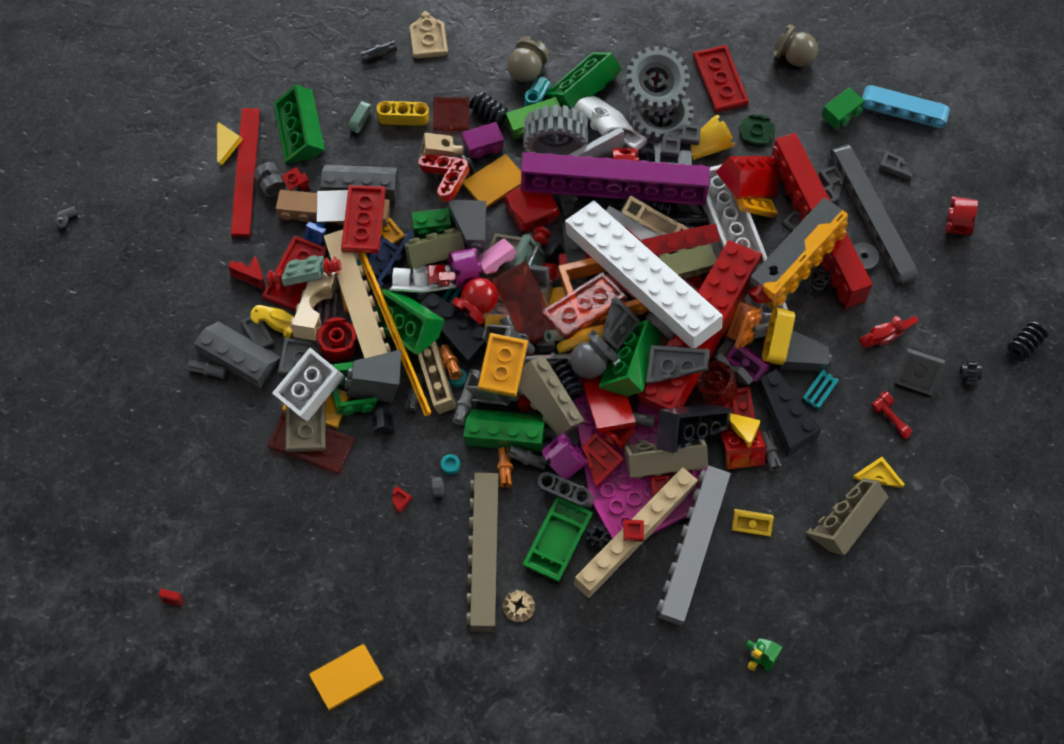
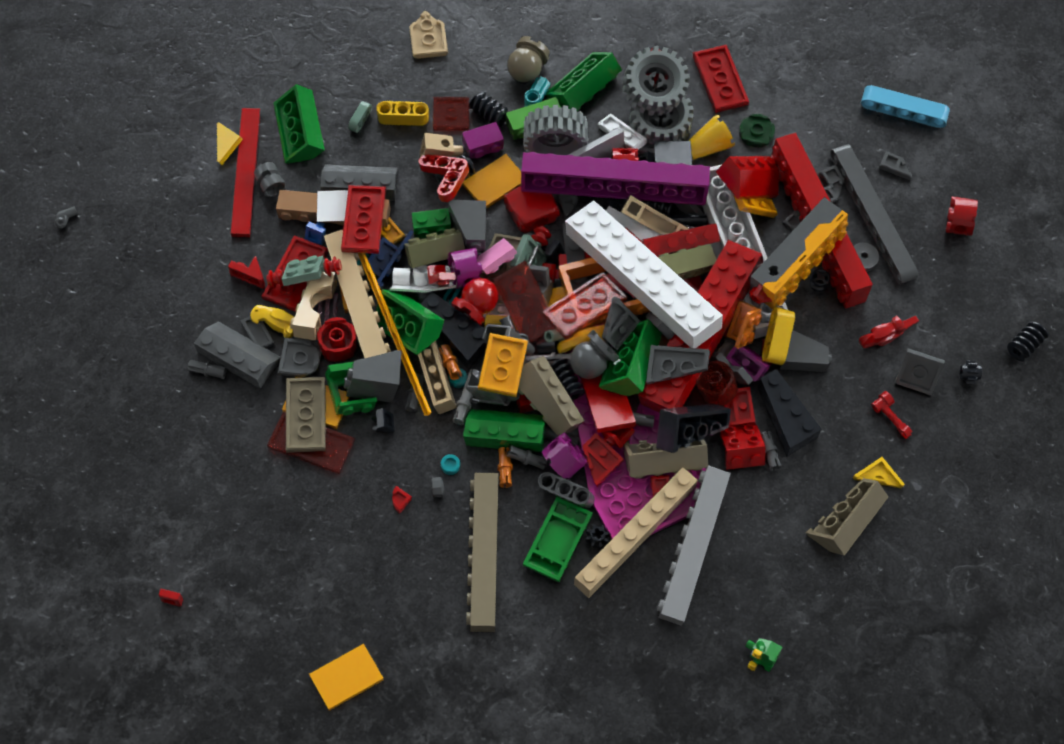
(295, 179): red bracket -> none
(308, 384): white brick -> none
(378, 51): black pin -> none
(523, 613): tan gear -> none
(602, 115): white panel -> none
(633, 530): red tile -> none
(683, 134): dark grey tile -> none
(745, 427): yellow tile -> none
(752, 522): yellow slope -> none
(798, 48): dark tan tile -> none
(828, 378): teal tile -> none
(843, 108): green brick -> none

